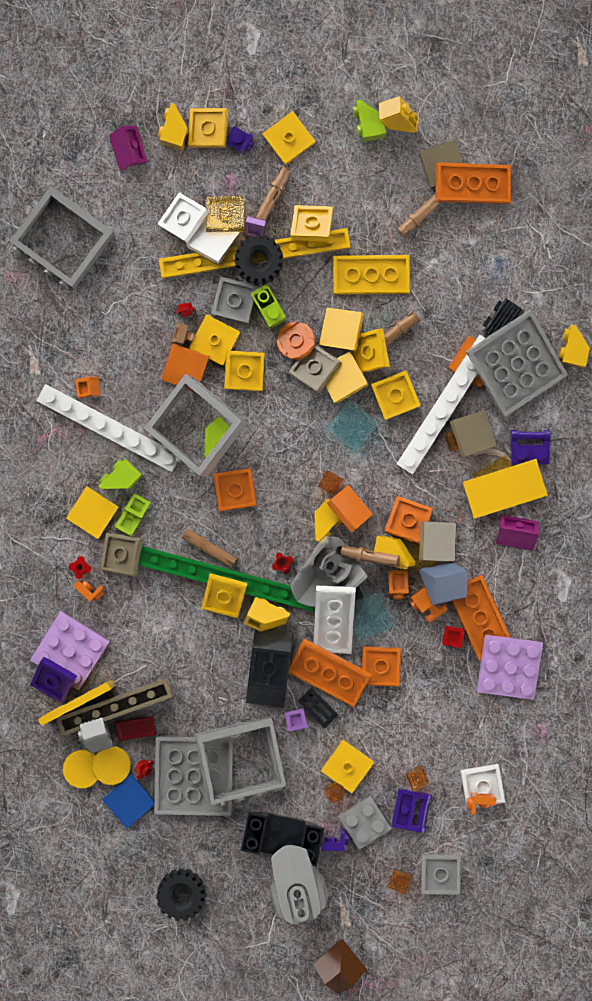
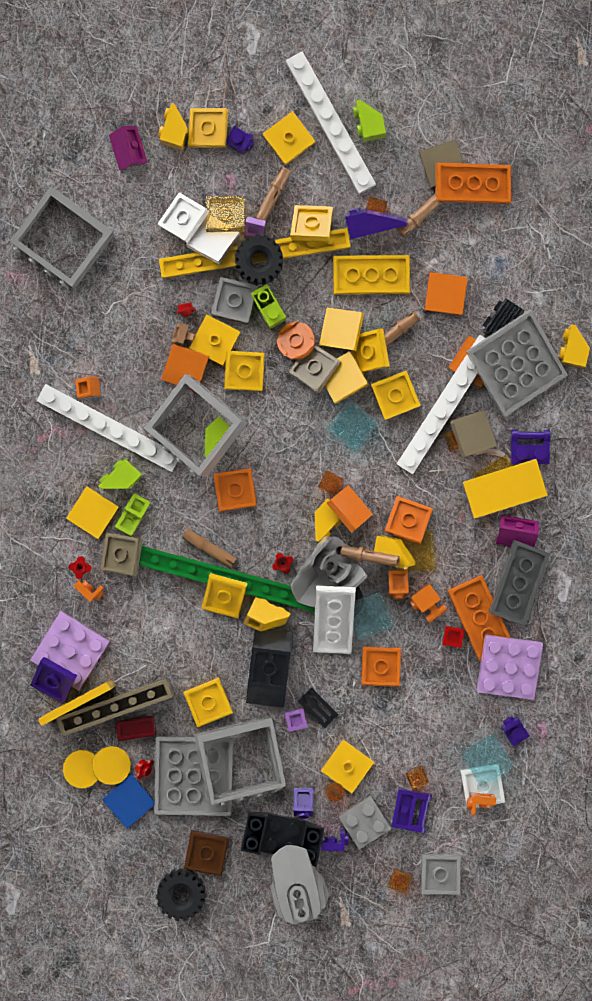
(95, 735): light grey brick -> none
(206, 852): none -> reddish brown tile
(208, 702): none -> yellow tile
(303, 802): none -> bracket
(329, 672): orange tile -> none
(330, 122): none -> white plate
(339, 967): reddish brown slope -> none
(369, 222): none -> dark purple slope
(376, 204): none -> clear orange plate
(398, 115): yellow slope -> none
(437, 541): tile -> none
(445, 293): none -> orange tile
(445, 582): sand blue slope -> none
(486, 759): none -> clear light blue tile
(514, 730): none -> dark purple bracket
(519, 583): none -> dark grey plate

